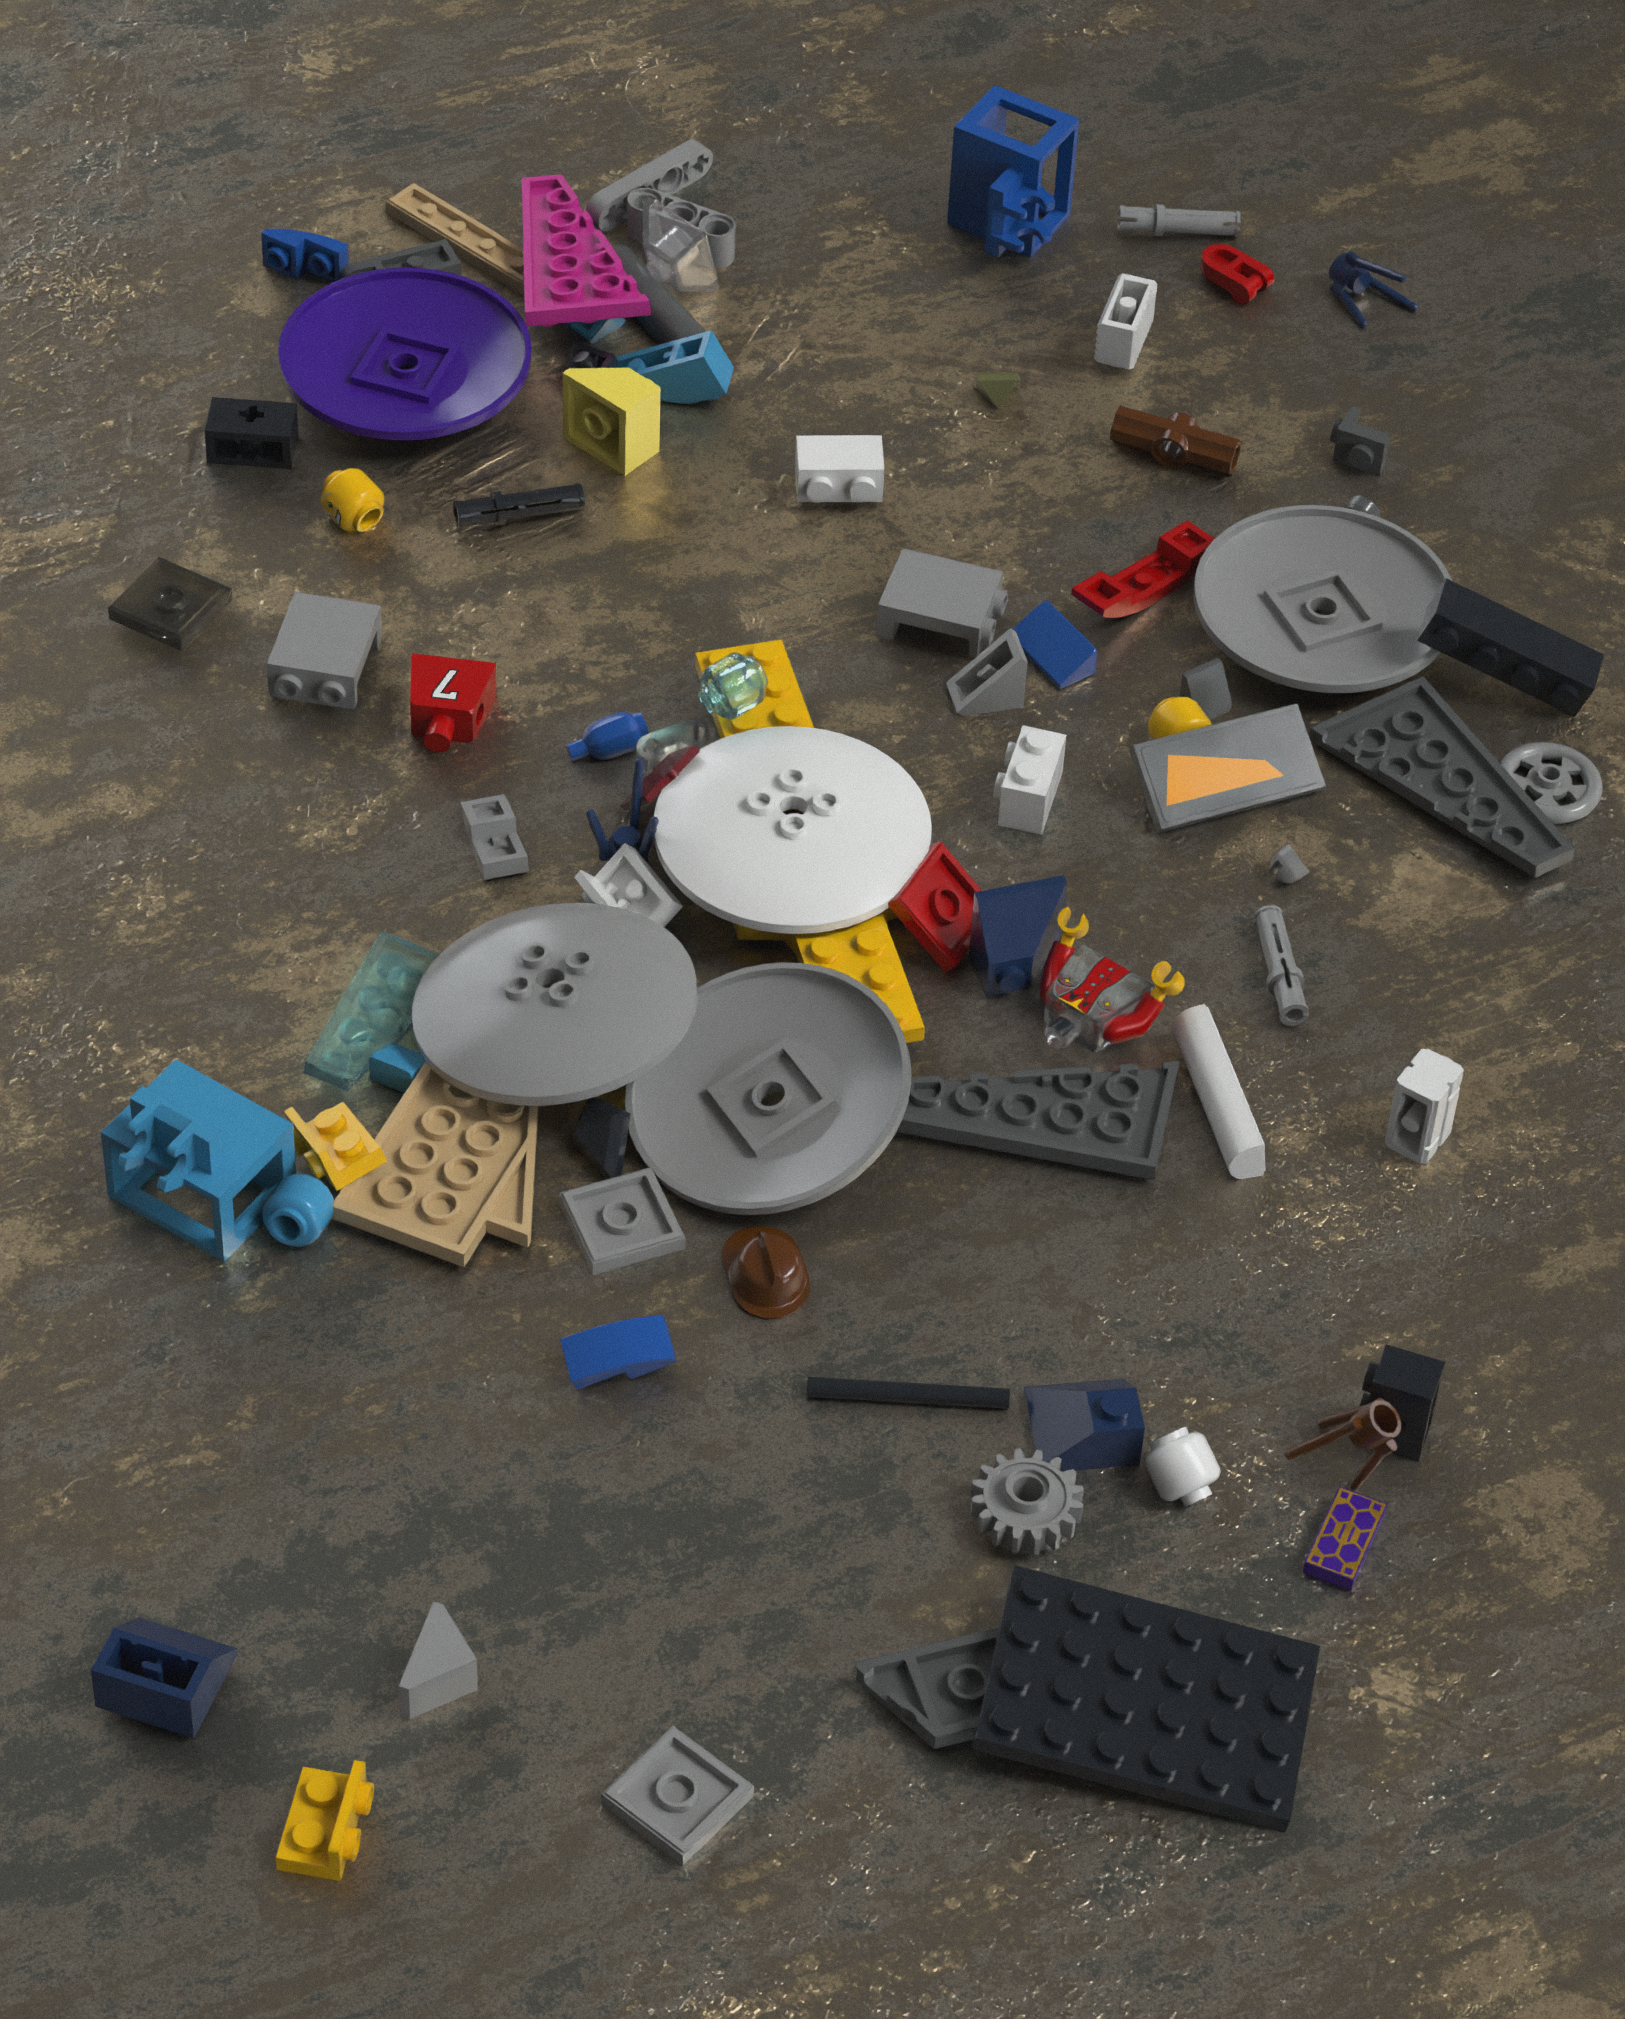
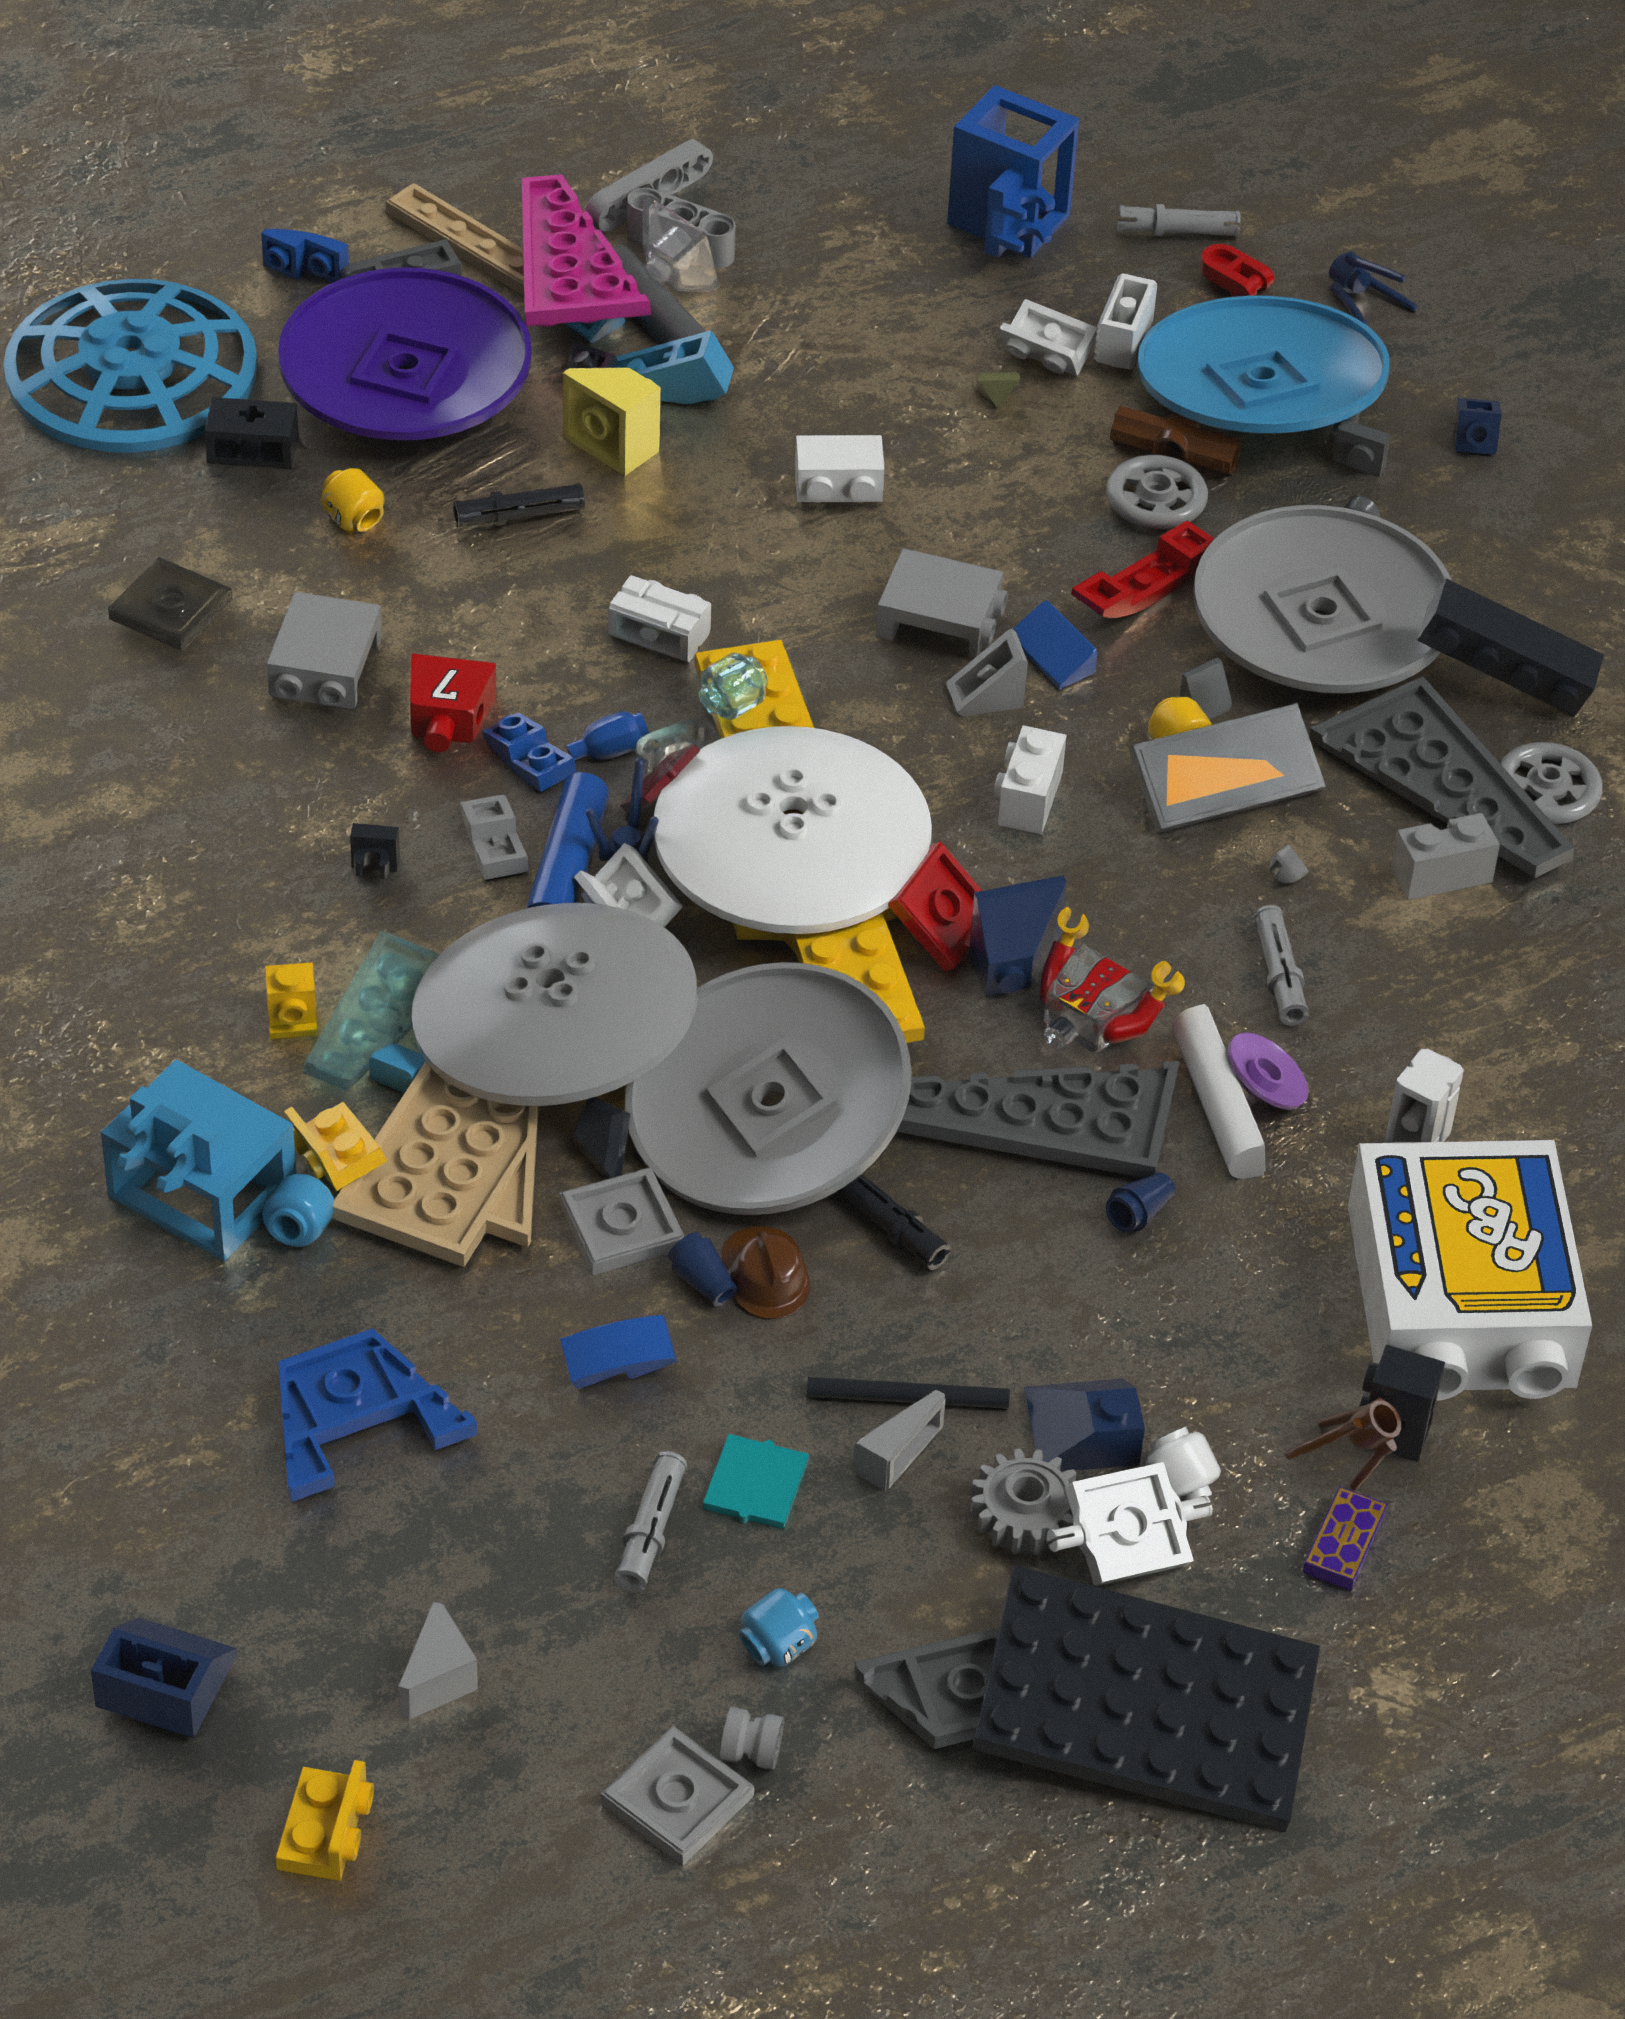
(109, 363): none -> dark azure dish
(291, 1000): none -> yellow brick
(351, 1389): none -> blue wing
(374, 849): none -> black tile
(525, 750): none -> blue slope
(569, 841): none -> blue brick
(645, 1537): none -> light grey pin
(659, 618): none -> white brick
(702, 1268): none -> dark blue cone
(756, 1481): none -> teal piece
(757, 1738): none -> light grey wheel
(779, 1627): none -> dark azure head
(895, 1444): none -> light grey slope
(902, 1226): none -> black pin
(1049, 337): none -> white bracket
(1129, 1524): none -> white plate
(1138, 1202): none -> dark blue cone
(1157, 491): none -> light grey plate
(1263, 364): none -> dark azure dish
(1267, 1071): none -> medium lavender dish
(1447, 859): none -> light grey brick
(1471, 1262): none -> brick
(1477, 425): none -> dark blue bracket

